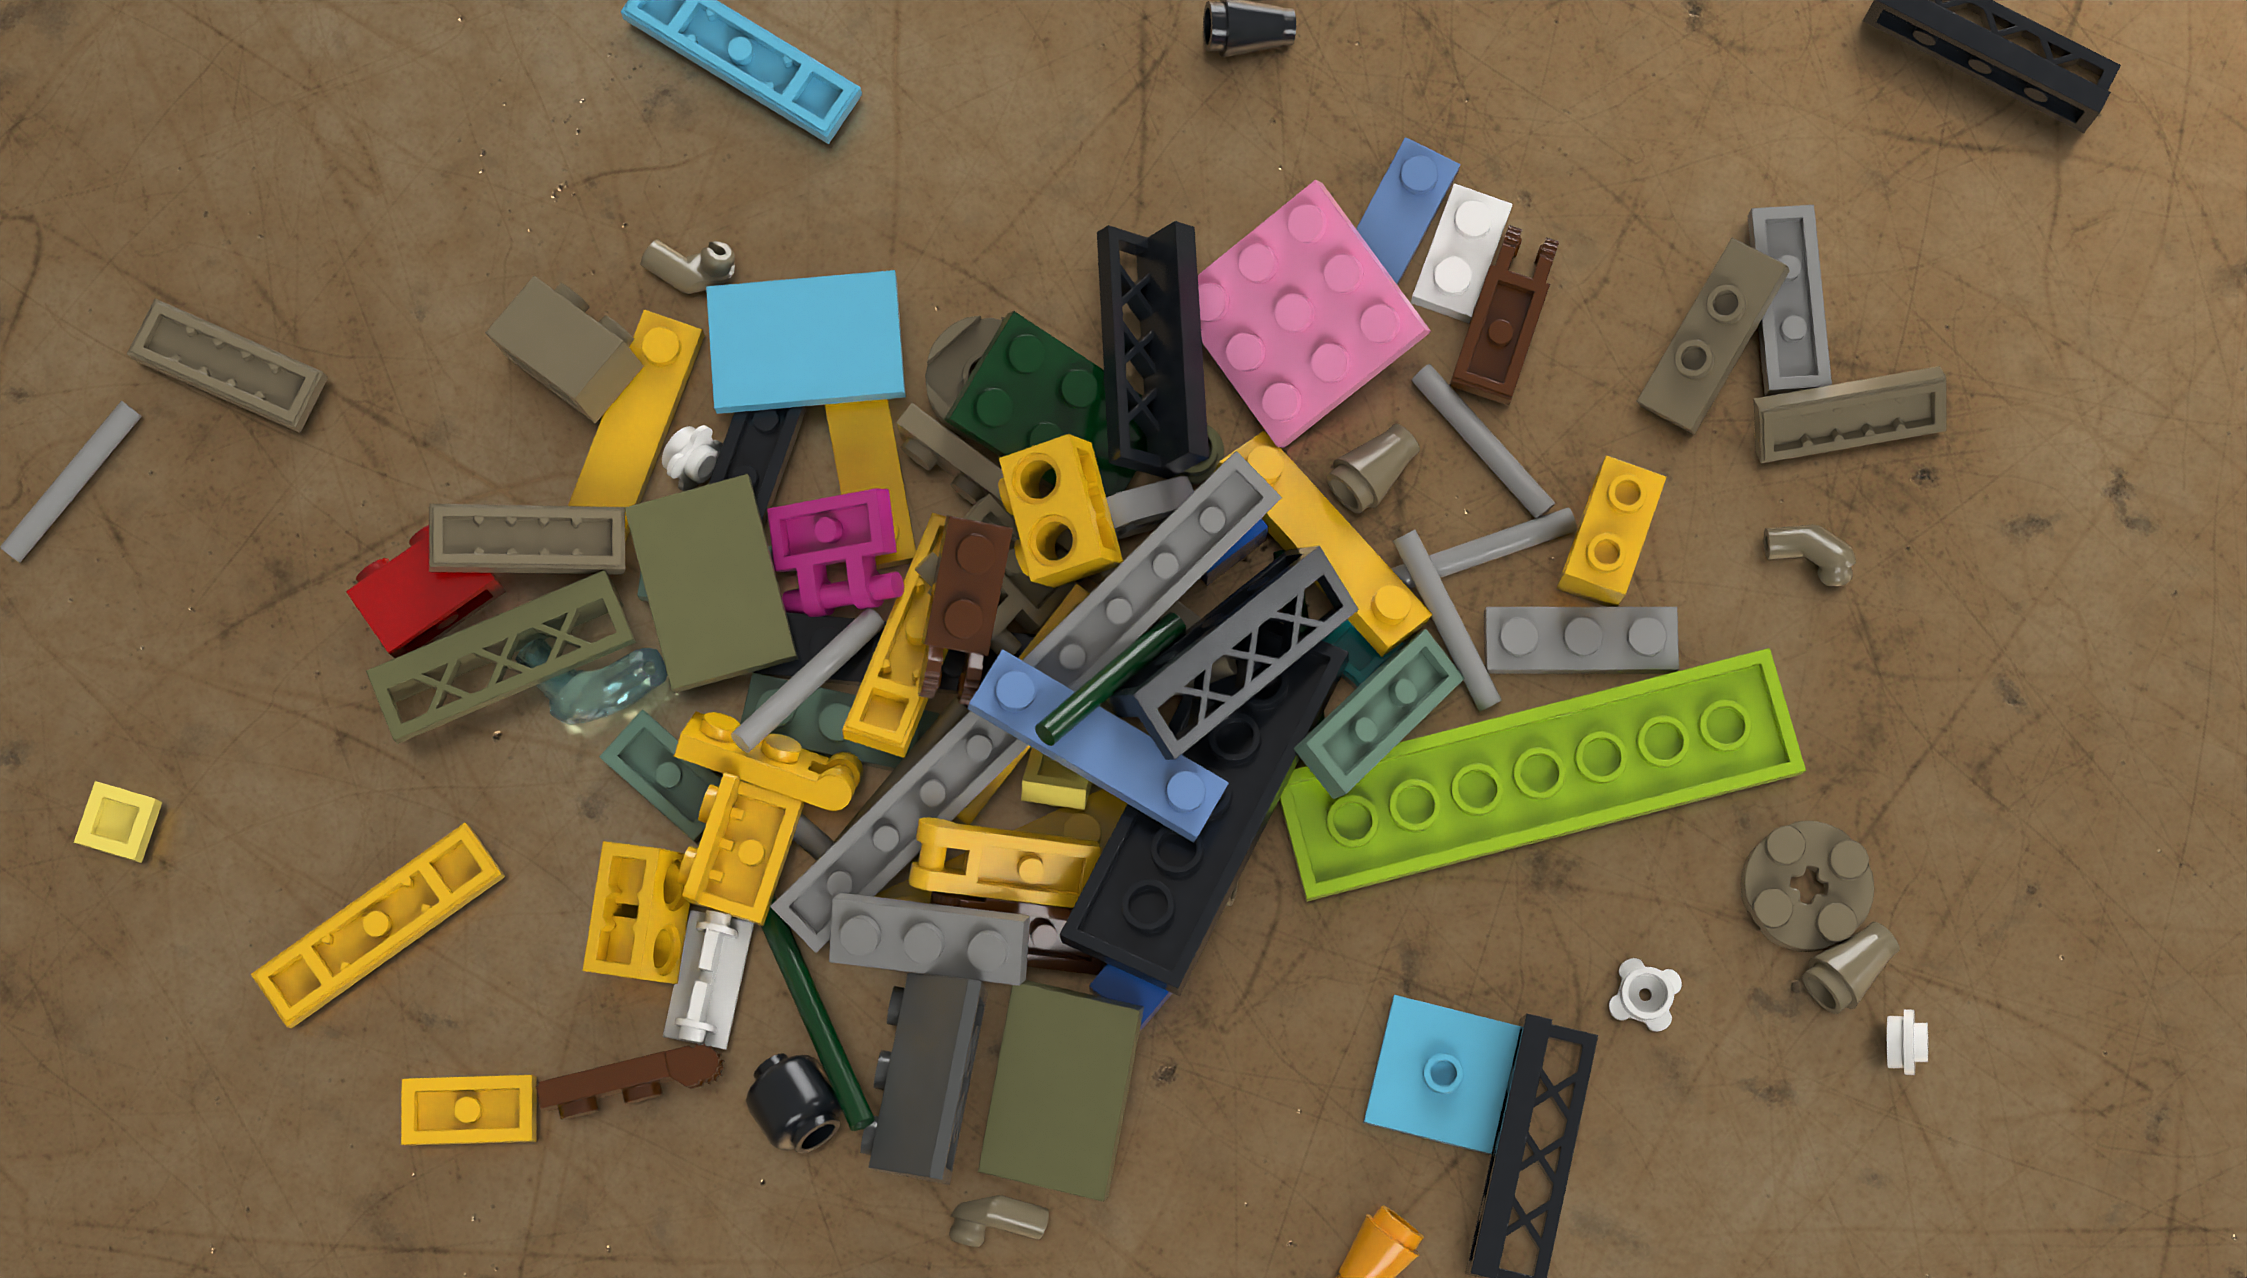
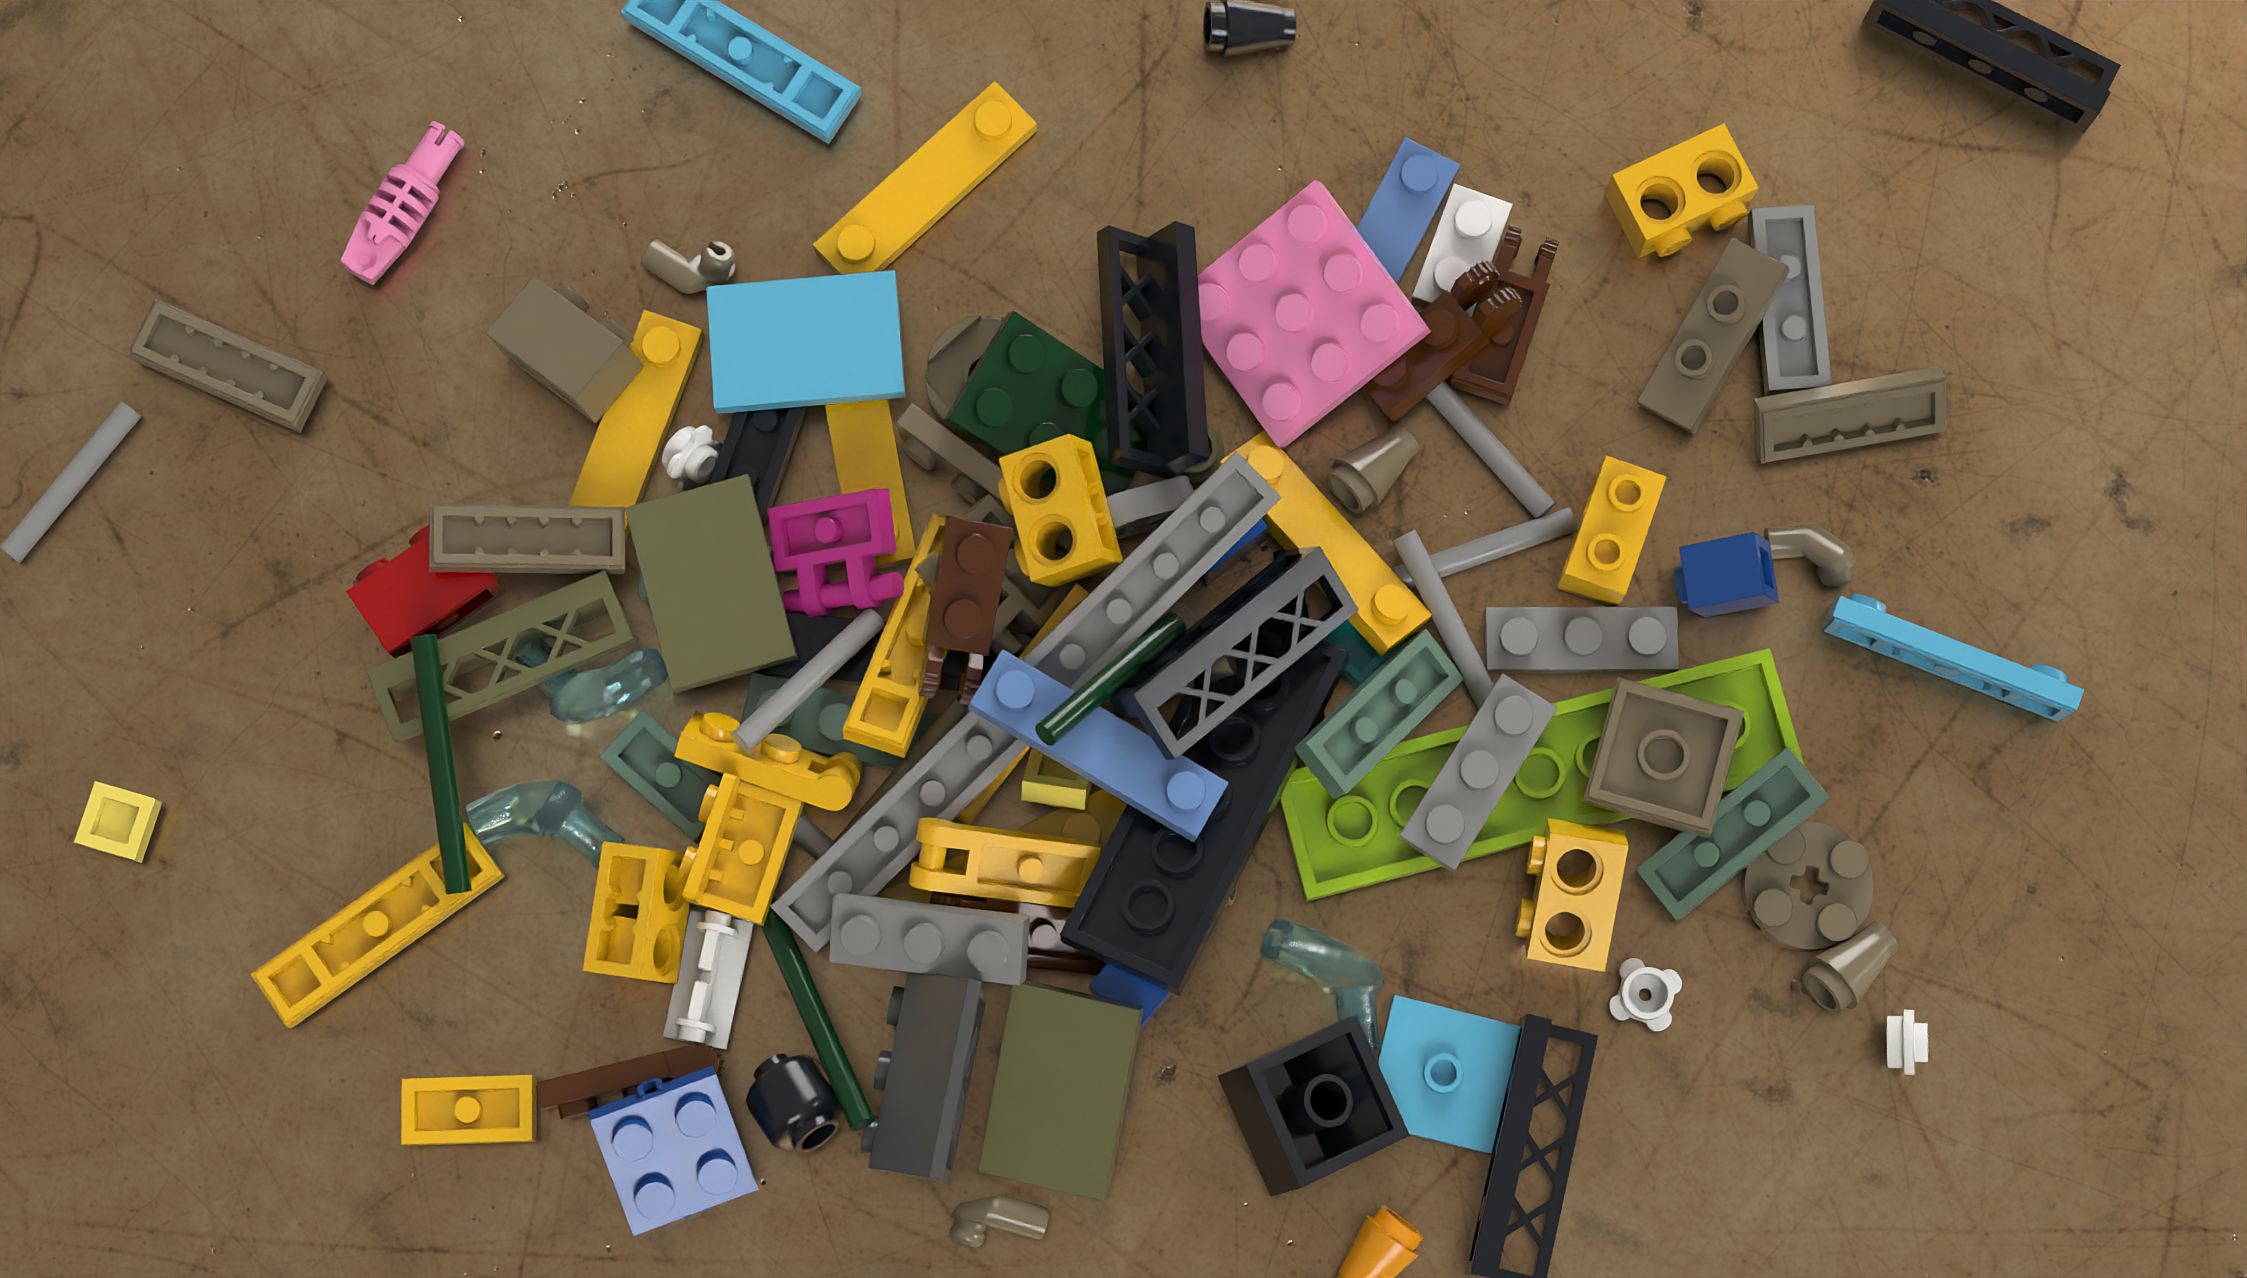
(400, 205): none -> bright pink hinge
(441, 764): none -> dark green bar
(540, 810): none -> clear light blue arm
(672, 1149): none -> plate
(927, 184): none -> yellow plate
(1313, 1106): none -> black slope
(1333, 966): none -> clear light blue arm
(1449, 344): none -> reddish brown hinge
(1477, 773): none -> light grey plate
(1588, 895): none -> yellow brick
(1663, 757): none -> dark tan plate
(1673, 180): none -> yellow brick
(1726, 575): none -> blue brick
(1744, 828): none -> sand green plate
(2035, 689): none -> medium azure plate

